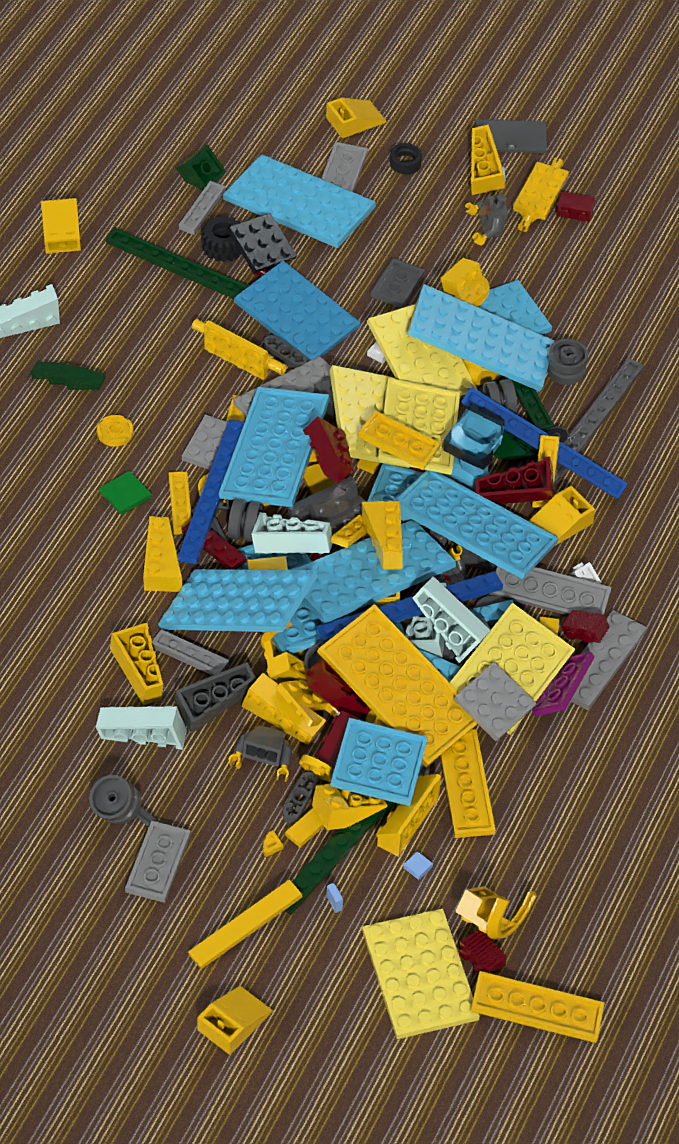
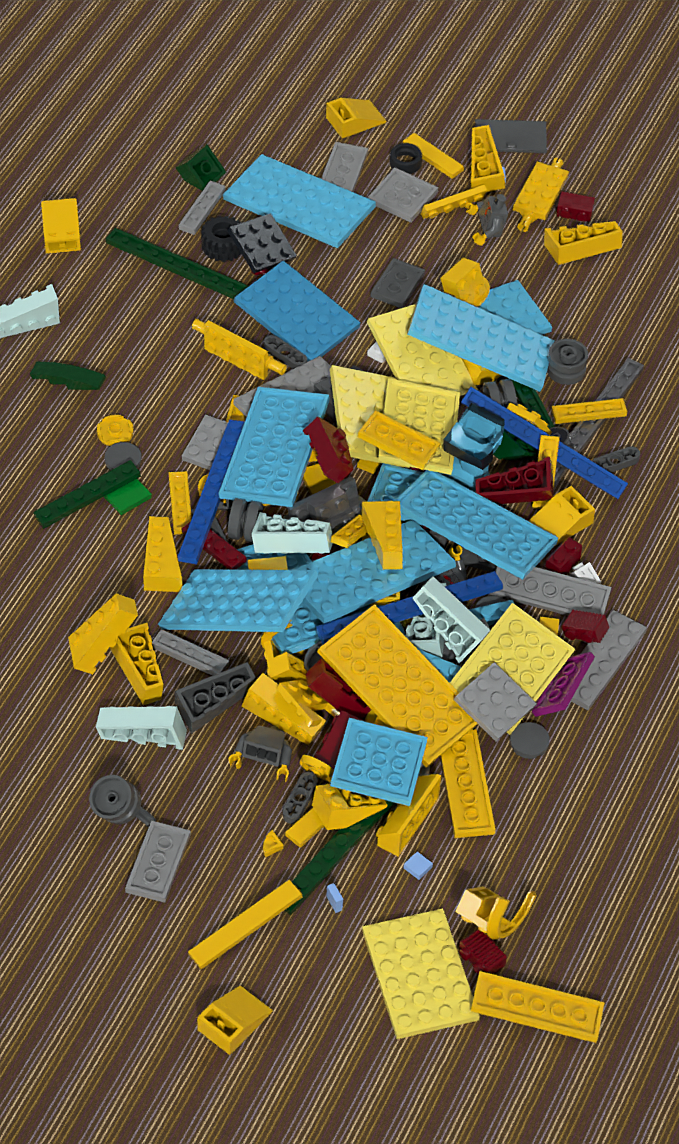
(87, 494): none -> dark green plate
(101, 632): none -> yellow wedge
(121, 453): none -> dark grey tile
(403, 194): none -> light grey plate
(435, 156): none -> yellow tile
(458, 200): none -> yellow plate
(529, 740): none -> dark grey tile
(533, 417): none -> yellow plate
(564, 557): none -> dark red brick
(582, 242): none -> yellow wedge
(589, 411): none -> yellow tile
(604, 461): none -> dark grey beam

